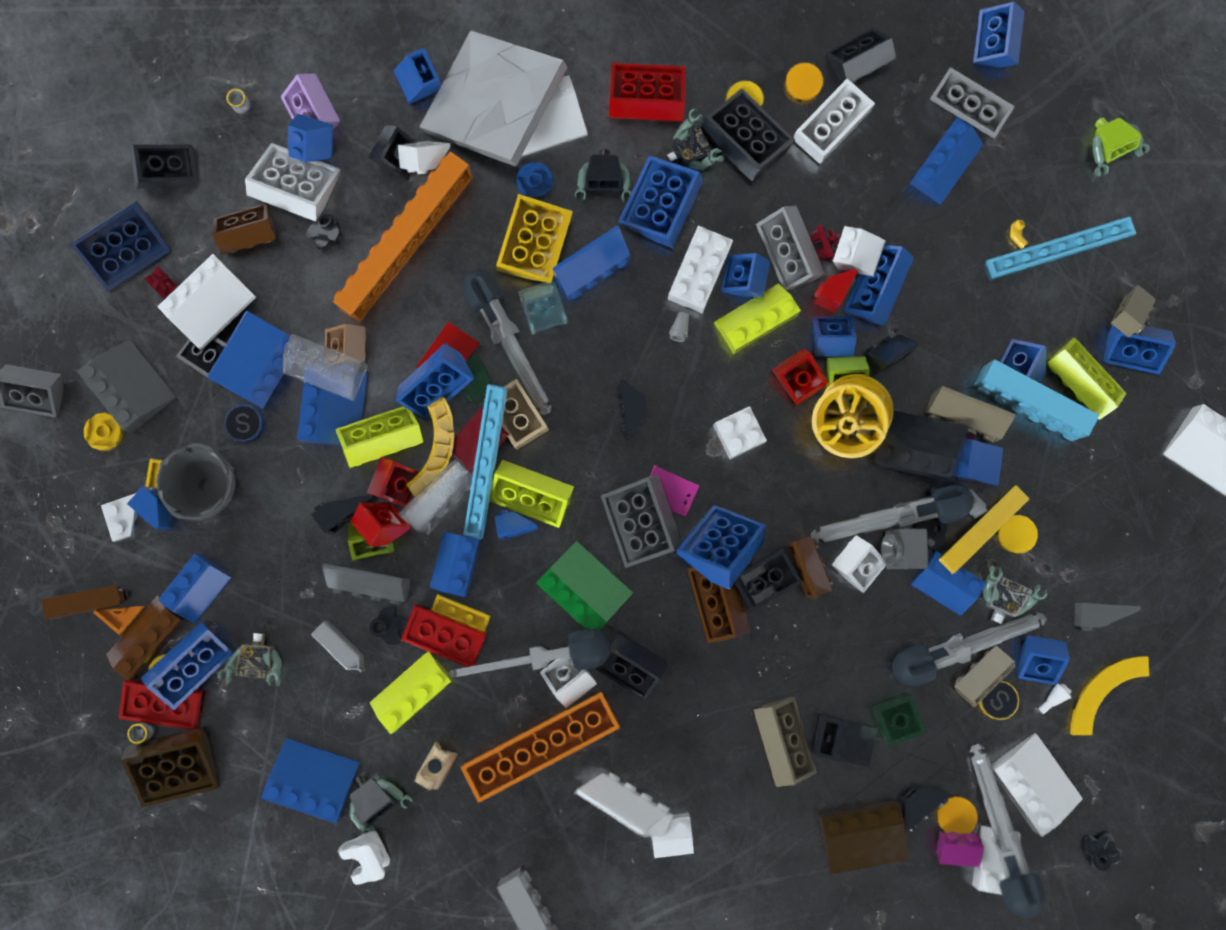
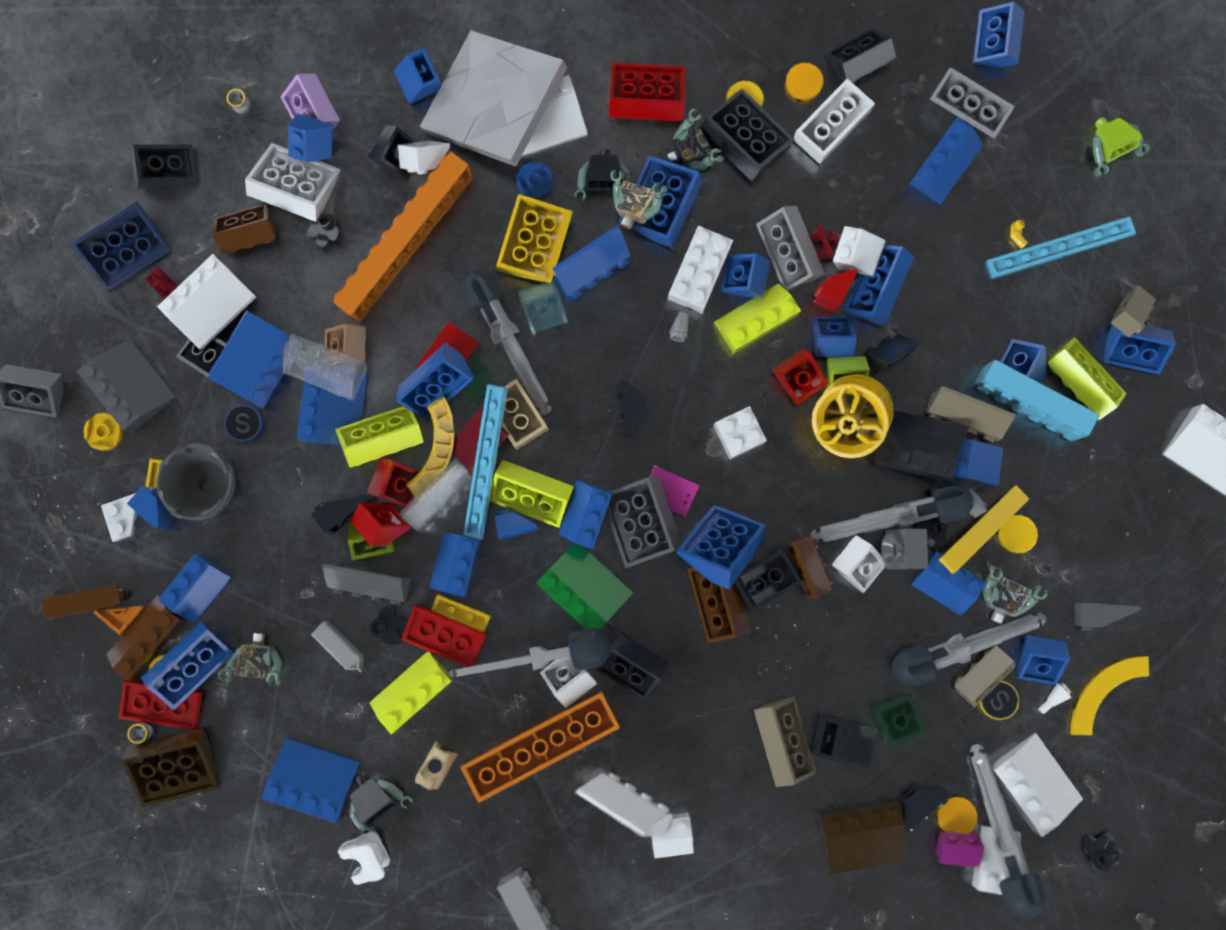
(585, 514): none -> blue slope
(635, 201): none -> torso

